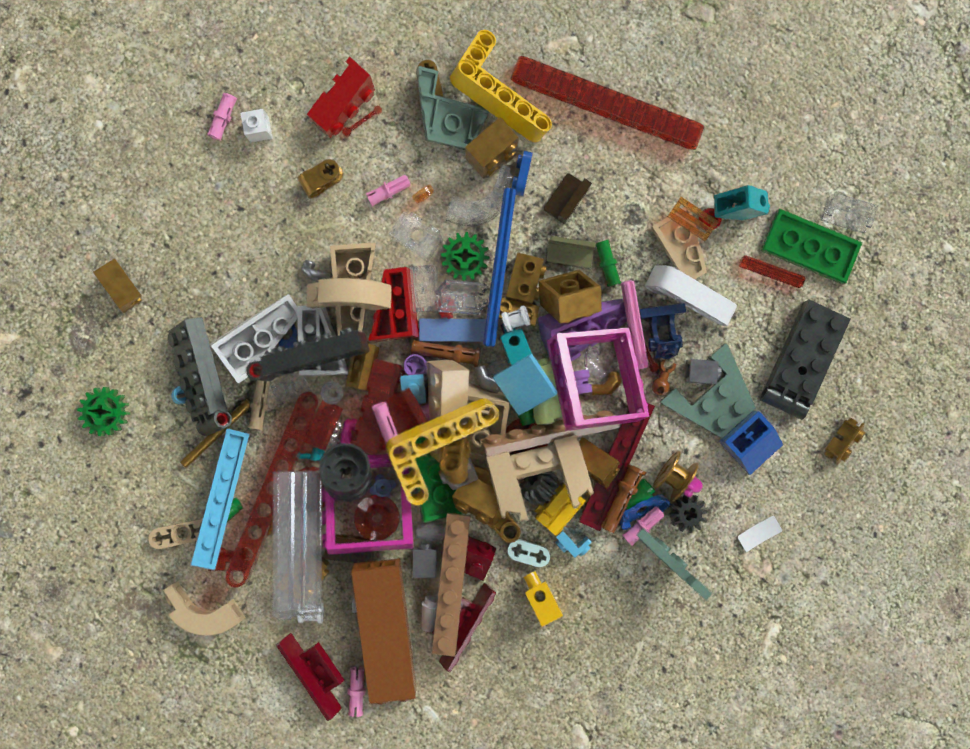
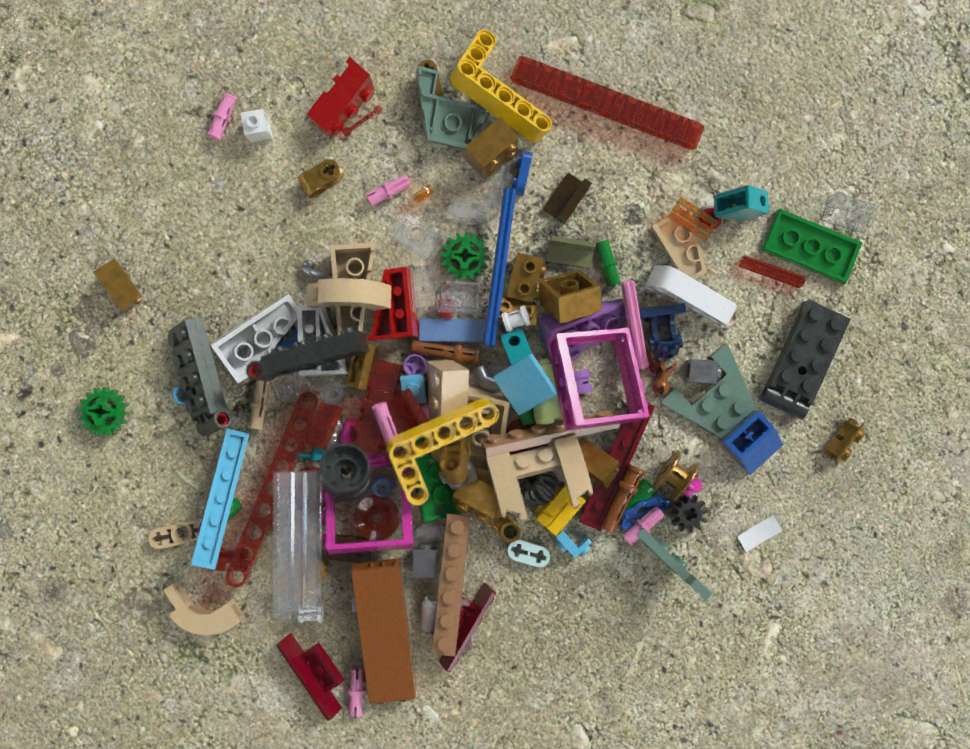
(206, 442): pearl gold bar -> none
(478, 558): dark red bracket -> none
(545, 610): yellow torso -> none
(591, 363): clear arm -> none
(609, 387): pearl gold arm -> none

